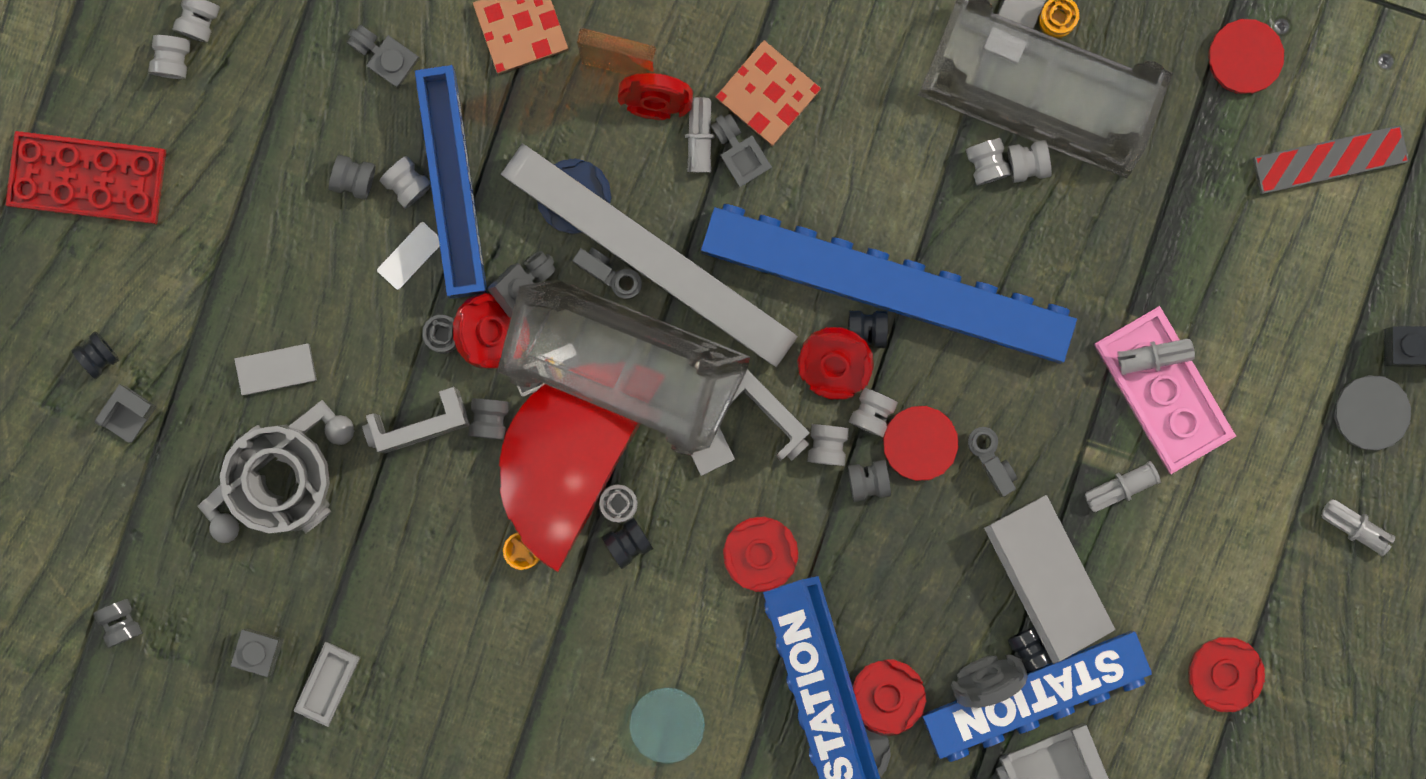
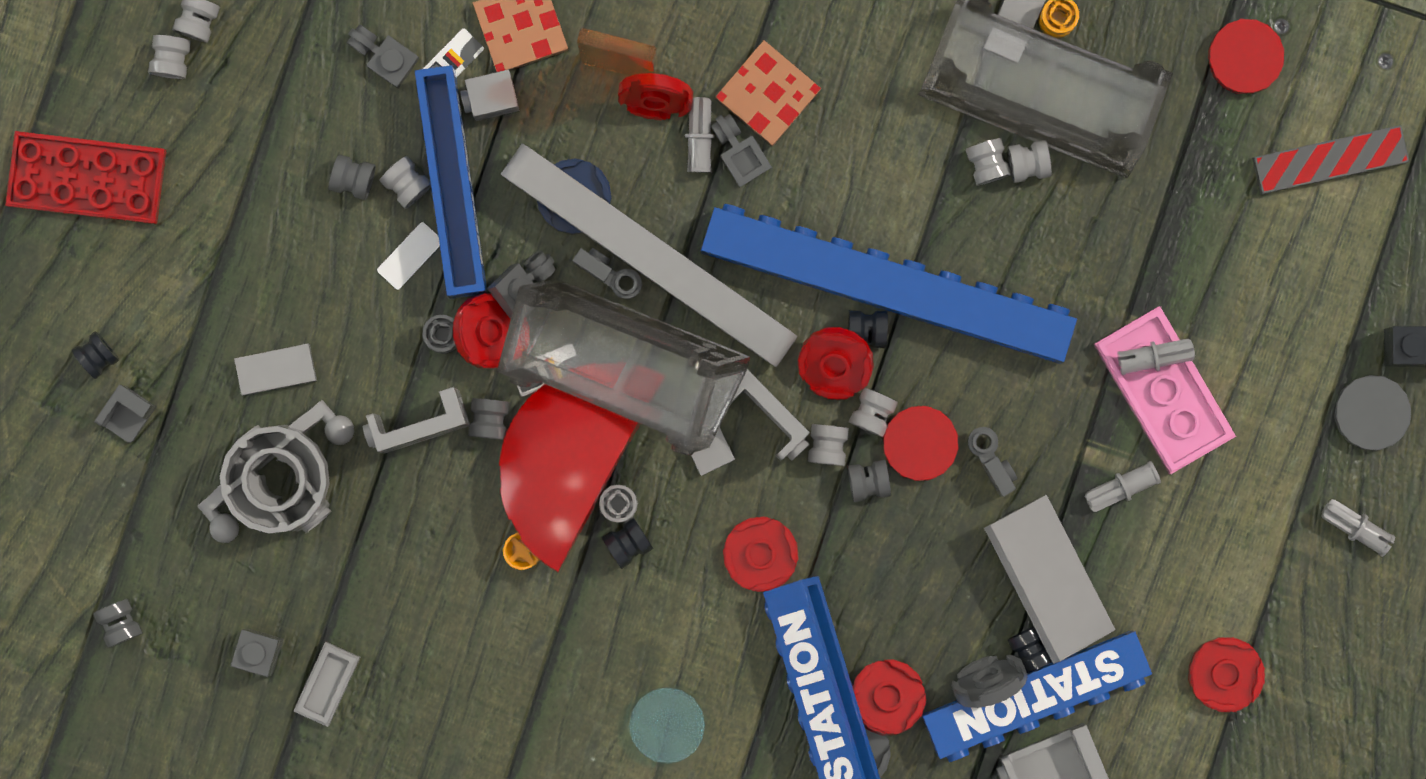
(457, 52): none -> sticker
(490, 95): none -> light grey brick

